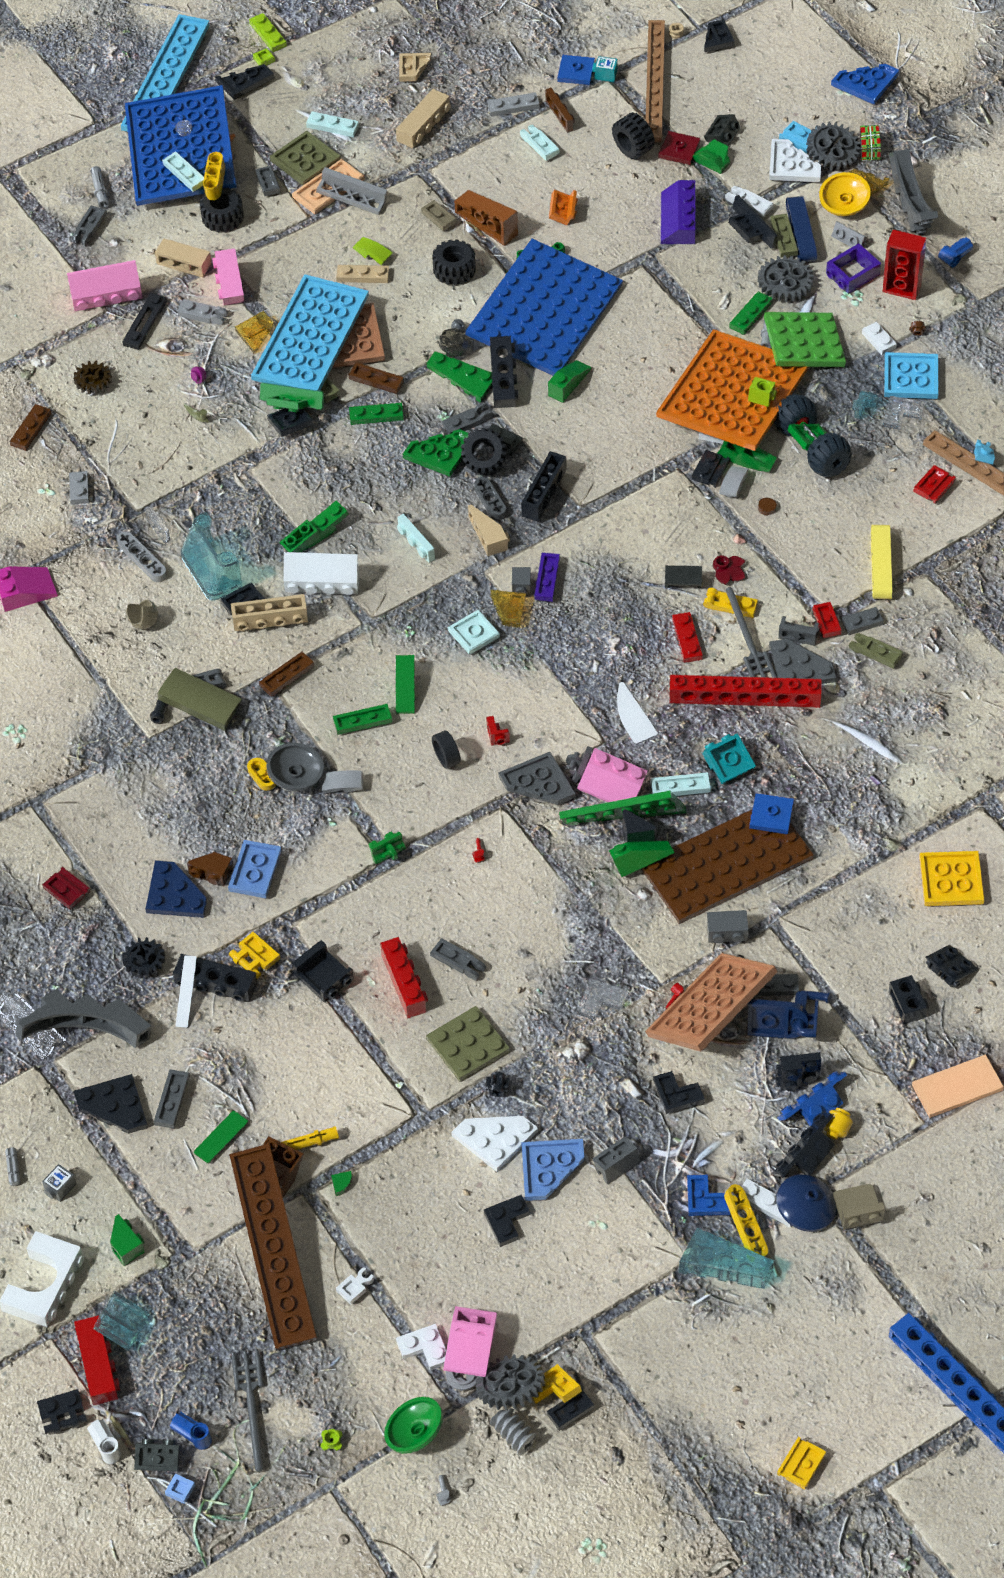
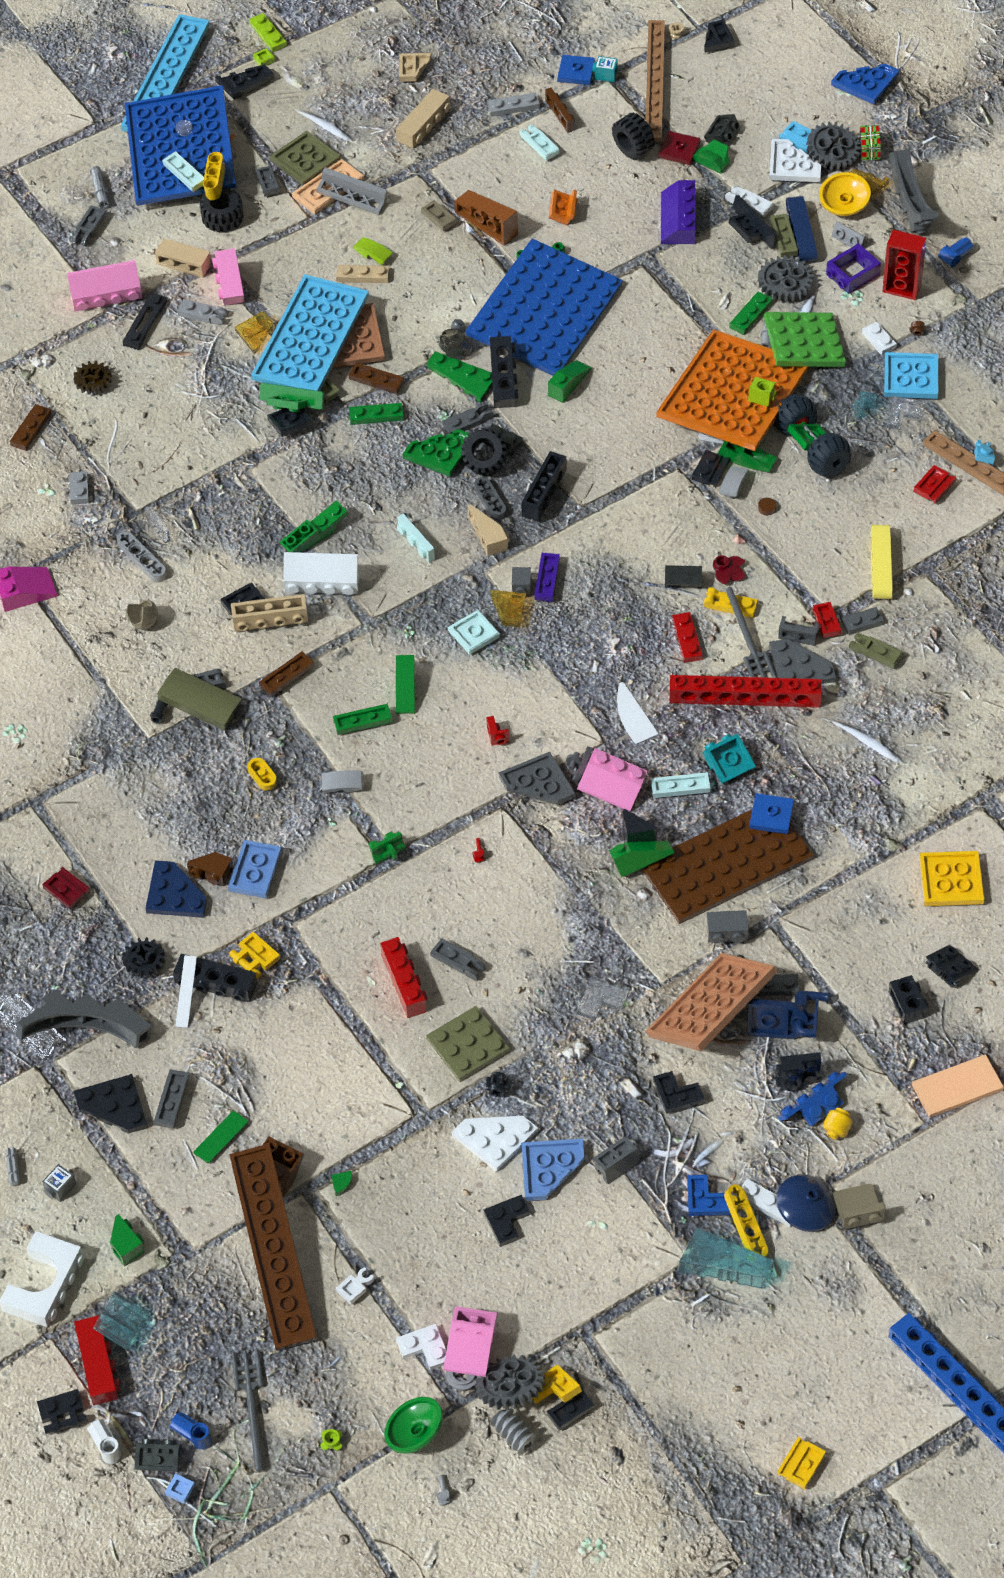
(198, 374): magenta plate -> none
(198, 415): olive bar -> none
(214, 573): clear light blue windscreen -> none
(298, 760): dark grey dish -> none
(313, 1138): yellow pin -> none
(322, 972): black panel -> none
(332, 124): light aqua plate -> none
(446, 749): black tyre -> none
(454, 262): black tyre -> none
(643, 806): green wing -> none
(677, 989): red hand -> none
(809, 1149): black bracket -> none

